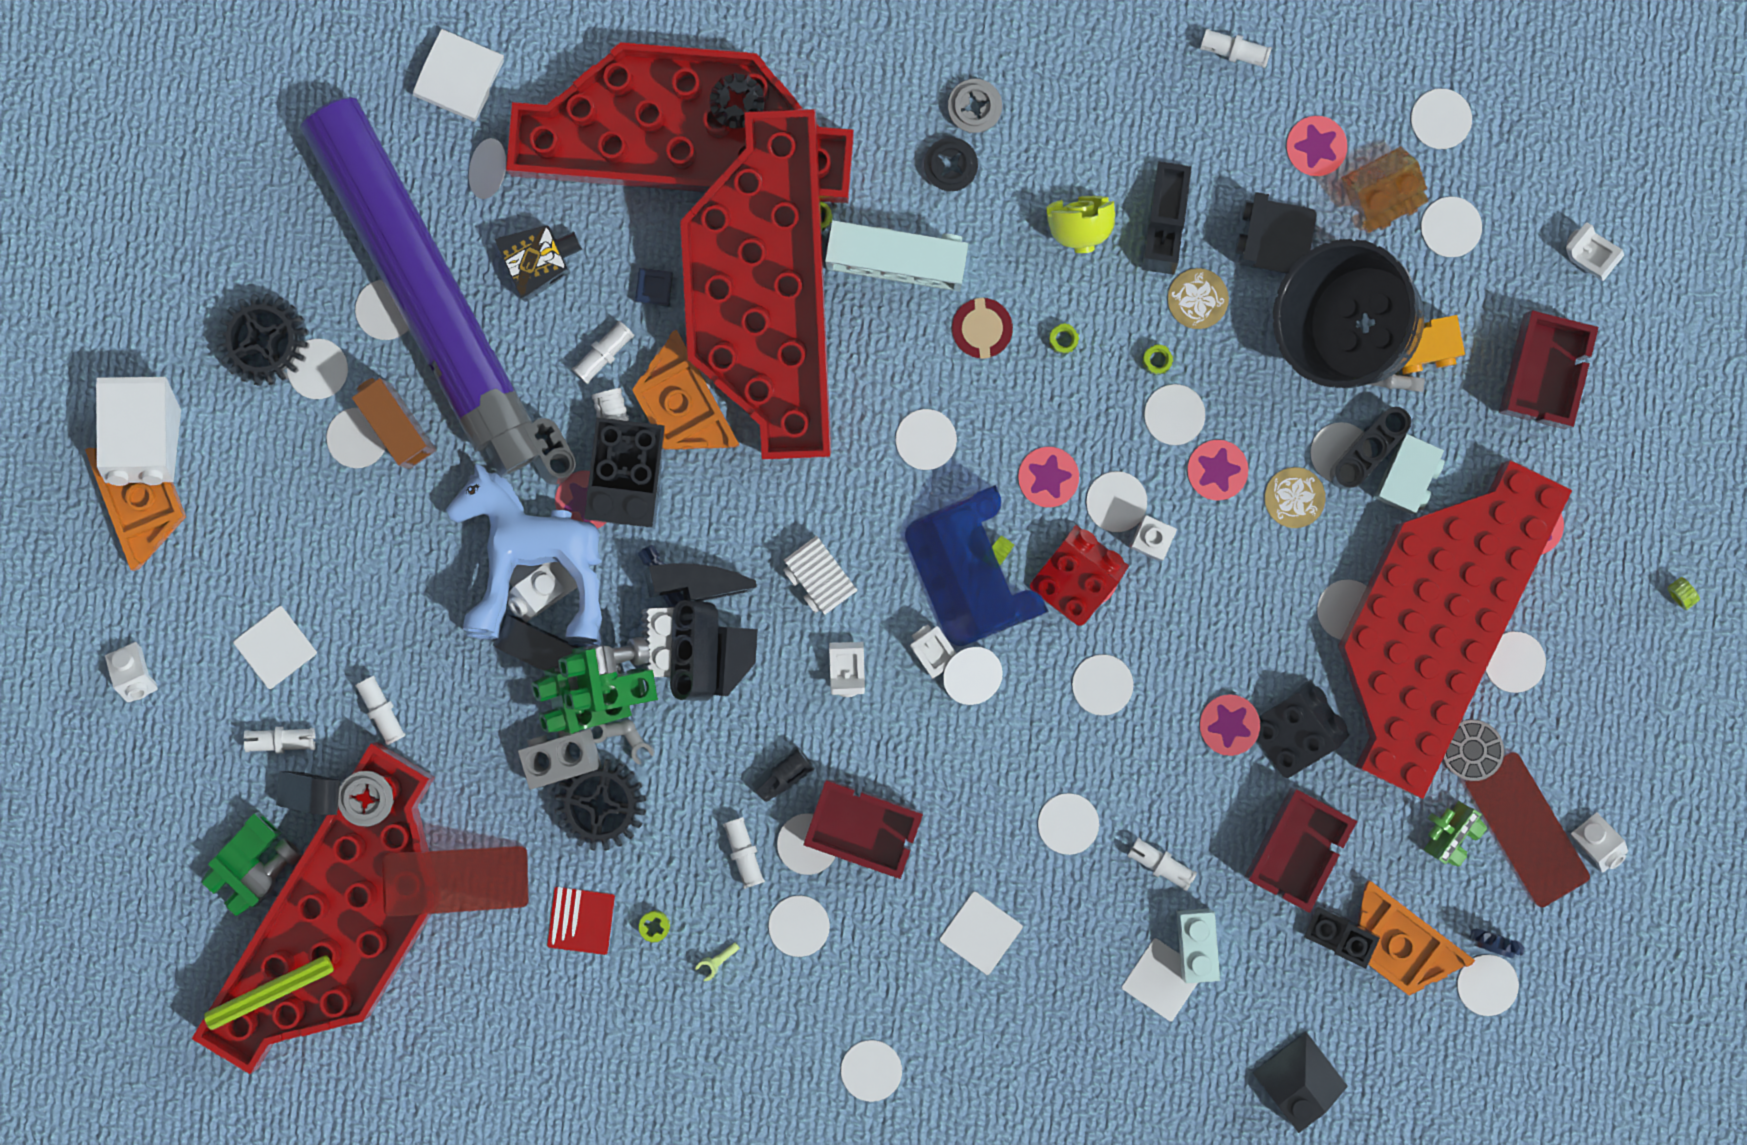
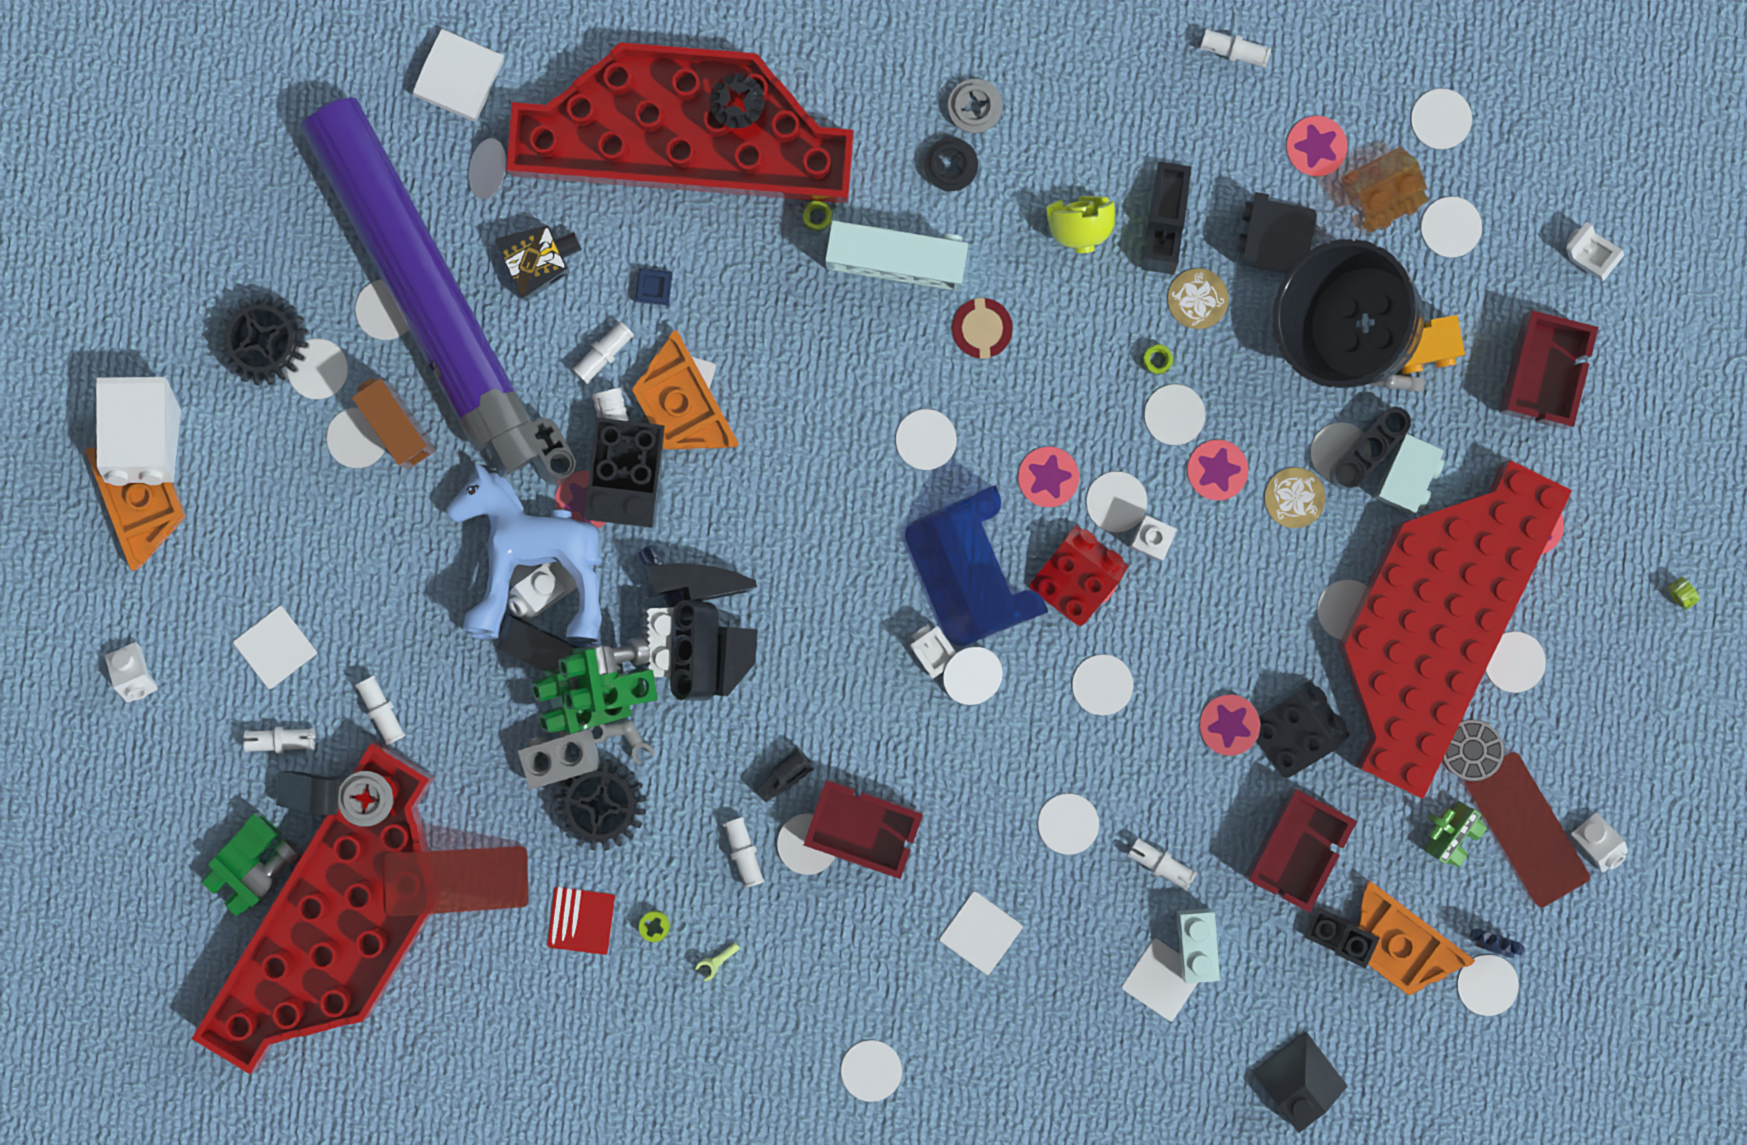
(268, 992): lime axle -> none
(760, 285): red brick -> none
(799, 926): white sticker -> none
(819, 575): white brick -> none
(847, 668): white bracket -> none
(1002, 548): lime axle -> none
(1063, 328): lime axle -> none

